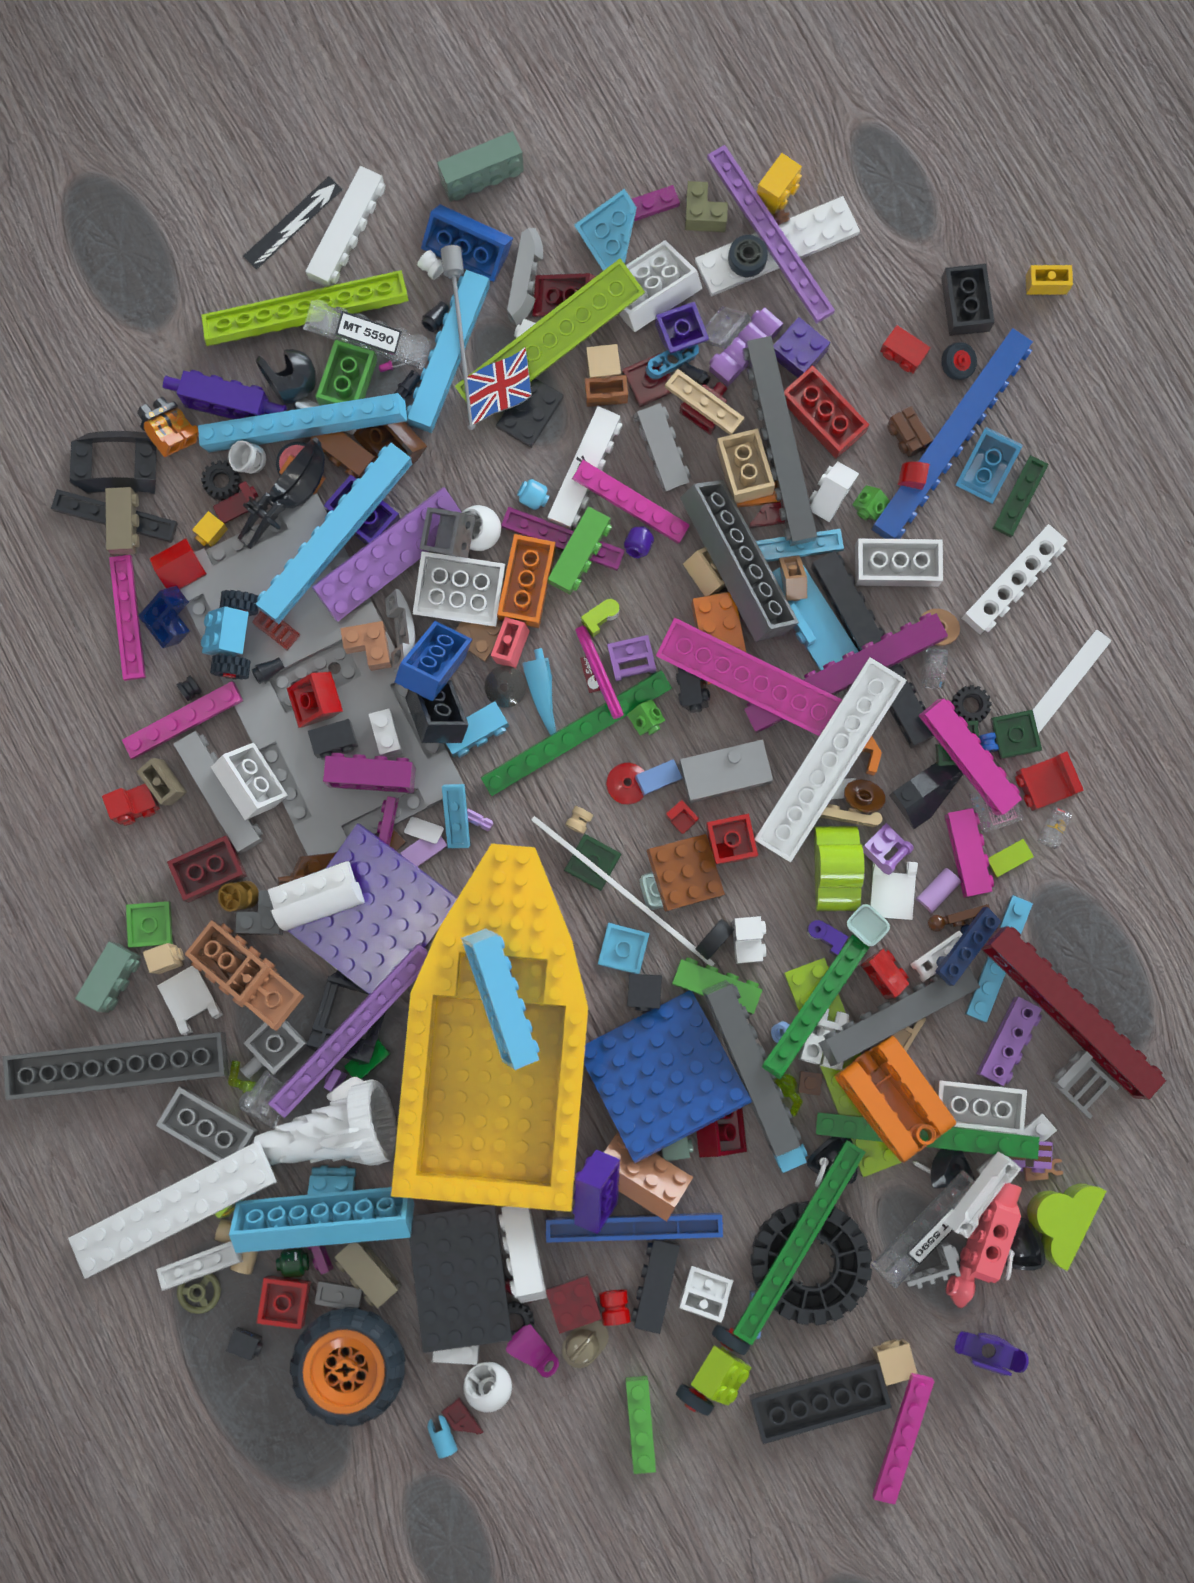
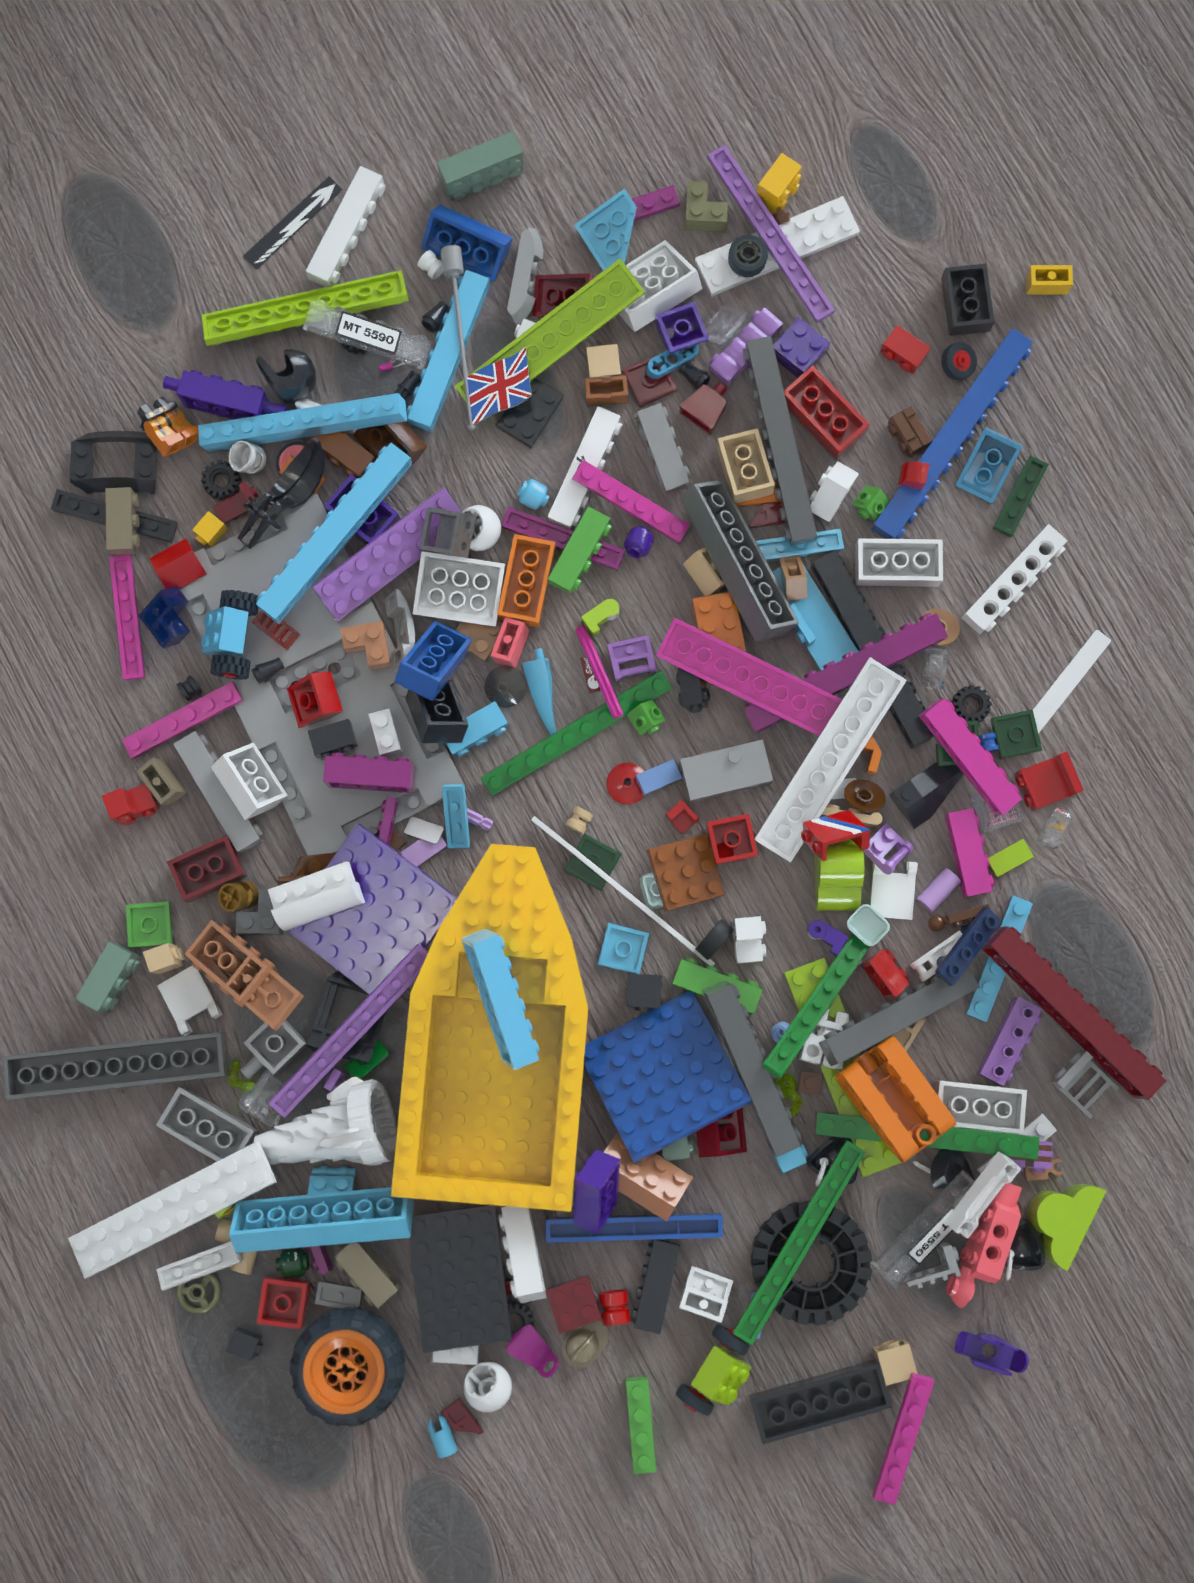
(346, 374): bright green brick -> none
(704, 402): tan plate -> none
(834, 829): none -> red panel

